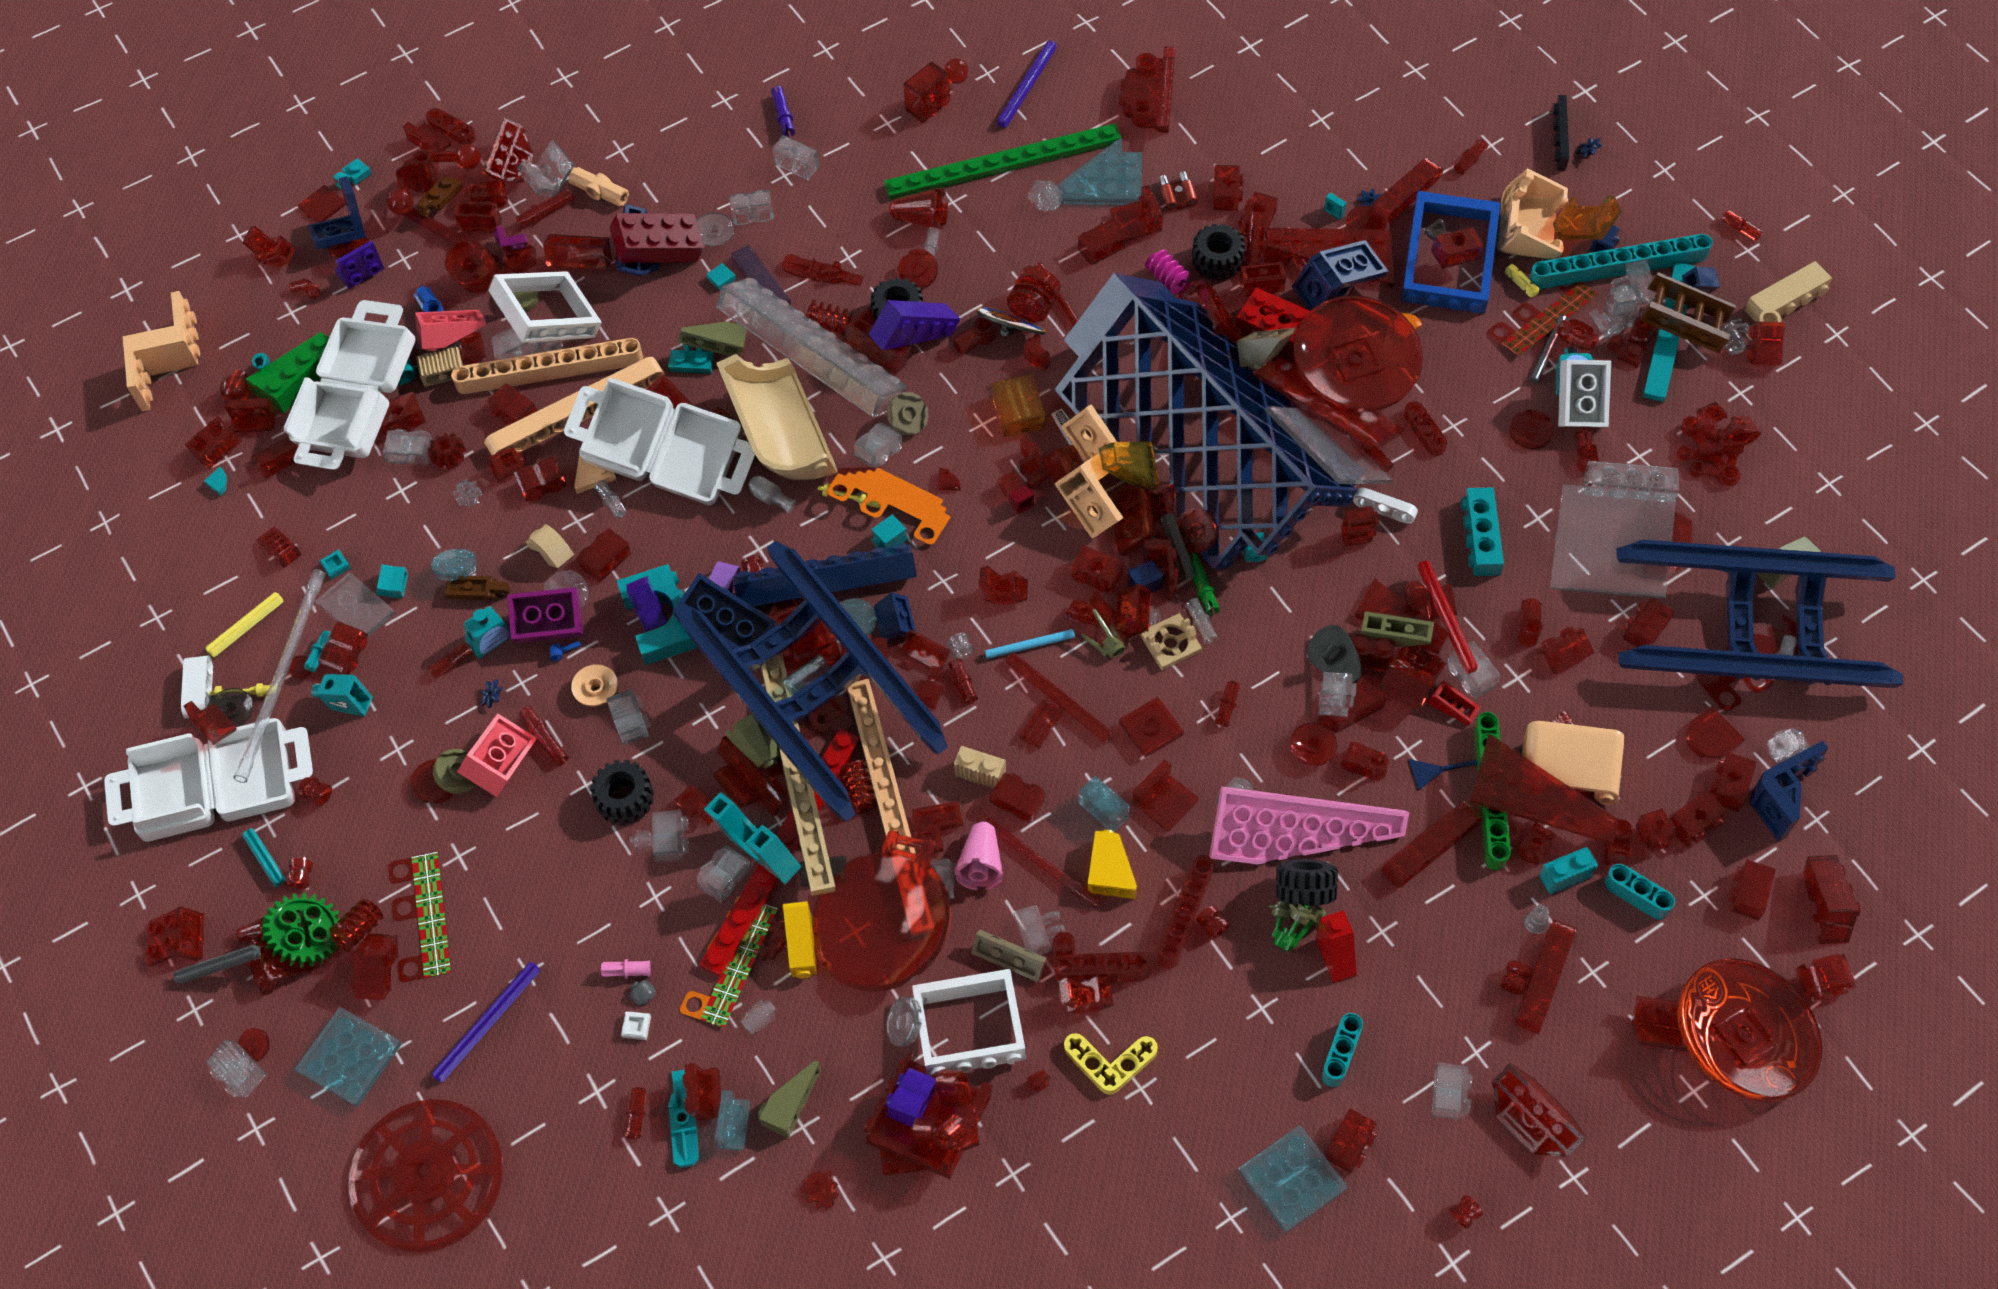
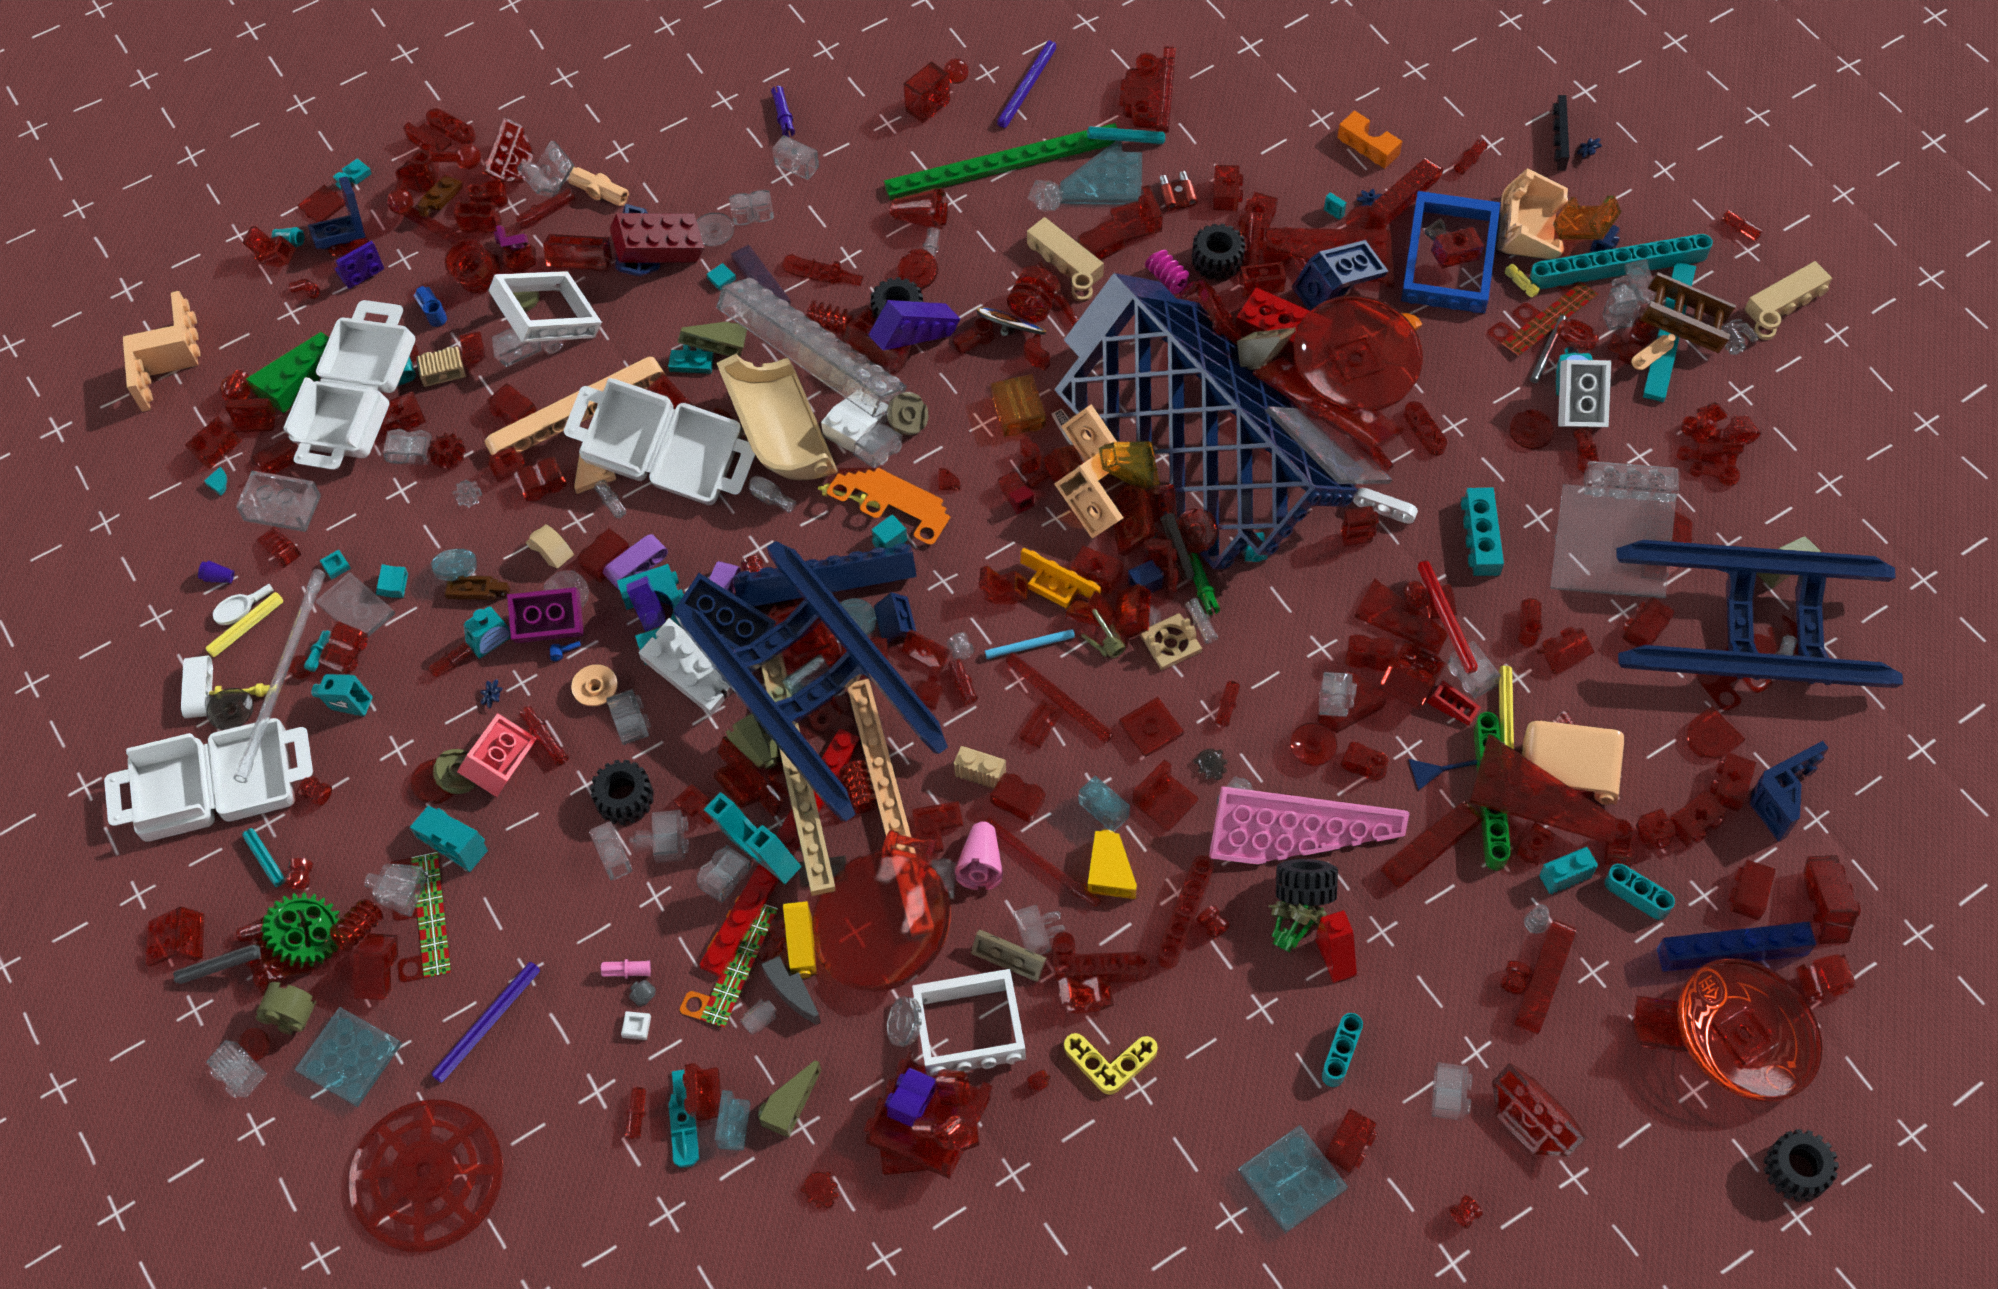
(210, 722): clear red panel -> none
(214, 572): none -> dark purple cone
(237, 606): none -> white piece
(260, 360): teal axle -> none
(278, 501): none -> clear brick
(285, 1008): none -> olive brick
(292, 235): none -> teal cone
(398, 886): none -> clear torso
(445, 327): coral slope -> none
(450, 837): none -> teal wedge
(547, 366): light nougat beam -> none
(610, 851): none -> clear brick
(636, 559): none -> medium lavender beam
(685, 667): none -> white piece
(791, 989): none -> dark grey slope
(848, 423): none -> white slope
(1055, 581): none -> light orange bracket
(1066, 255): none -> tan hinge
(1126, 135): none -> teal axle
(1212, 763): none -> clear smoke piece
(1334, 652): pearl dark grey shield -> none
(1380, 149): none -> orange arch
(1399, 629): olive slope -> none
(1506, 706): none -> light yellow axle
(1604, 325): clear bracket -> none
(1653, 352): none -> light nougat piece
(1702, 278): dark blue brick -> none
(1745, 944): none -> clear blue brick
(1766, 343): clear red brick -> none
(1787, 744): clear brick -> none
(1814, 1151): none -> black tyre

